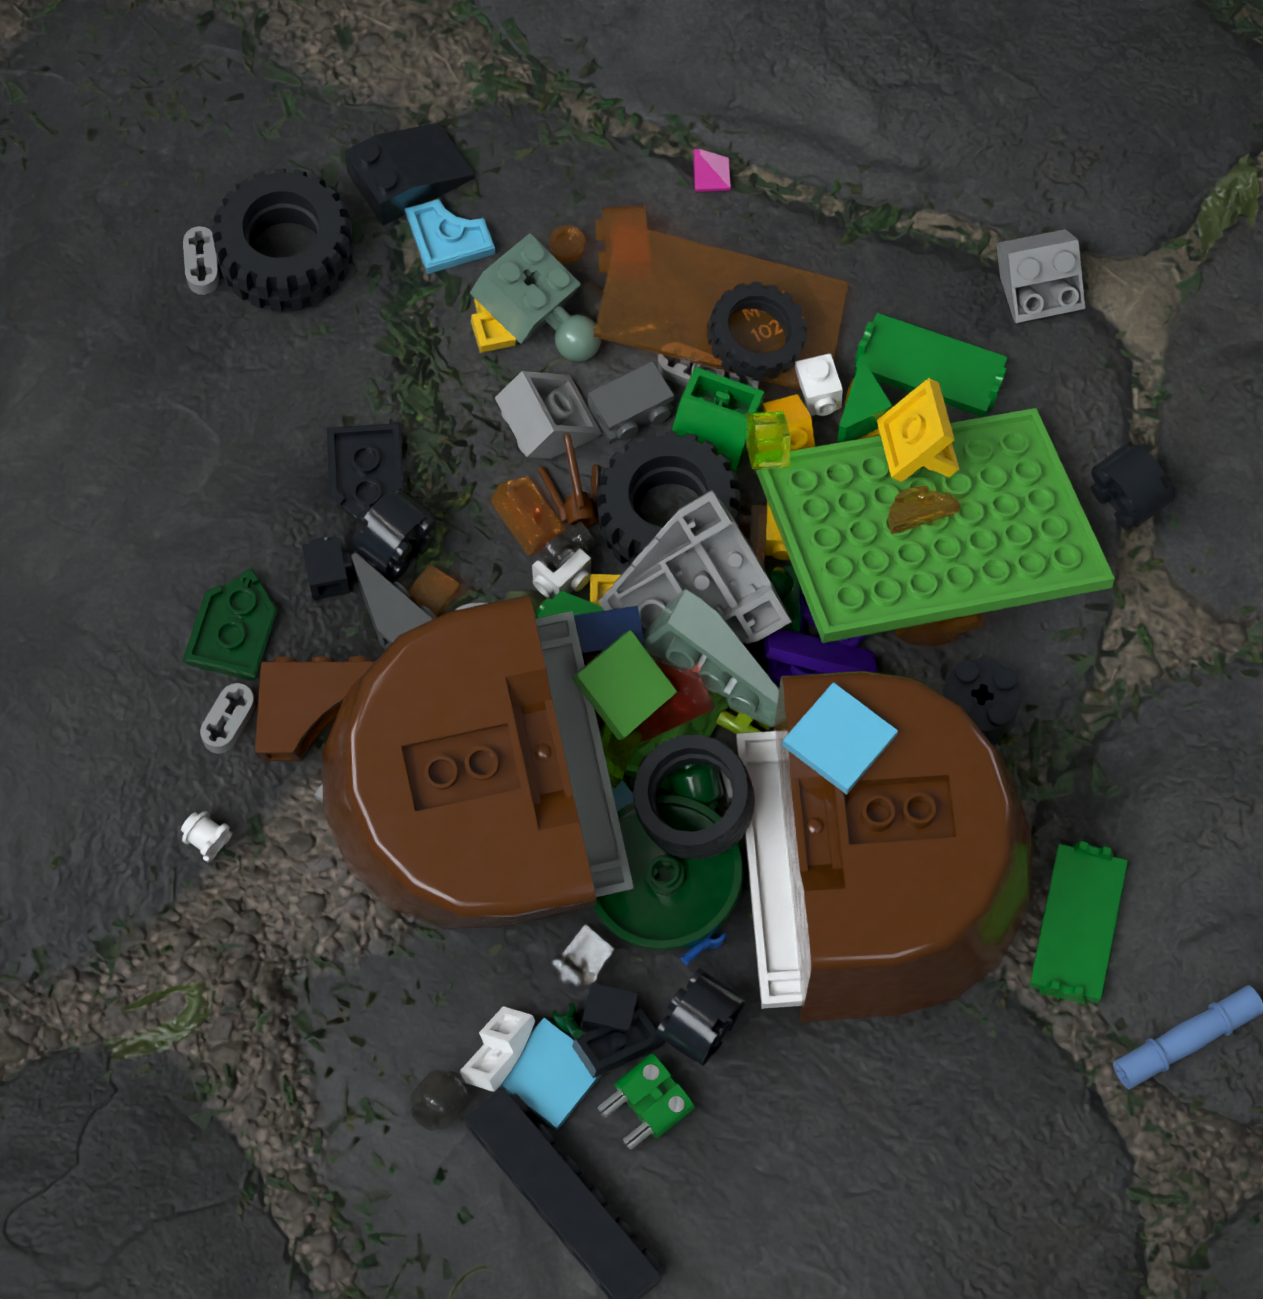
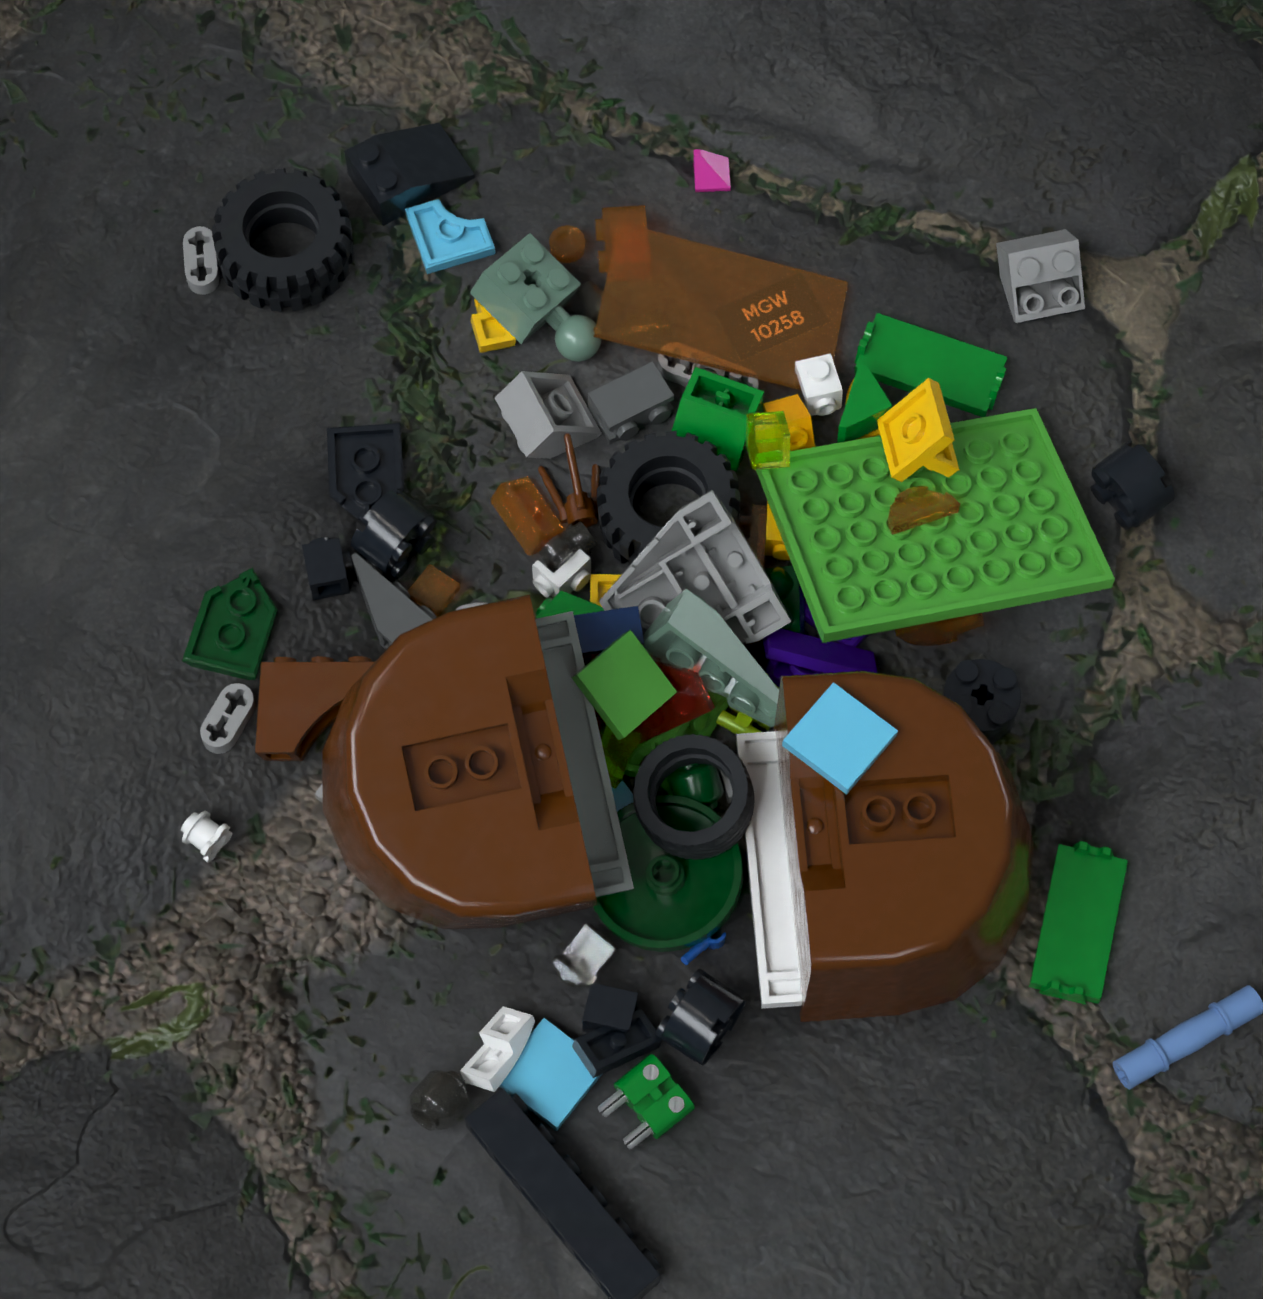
(568, 1022): dark green hand -> none
(767, 300): black tyre -> none

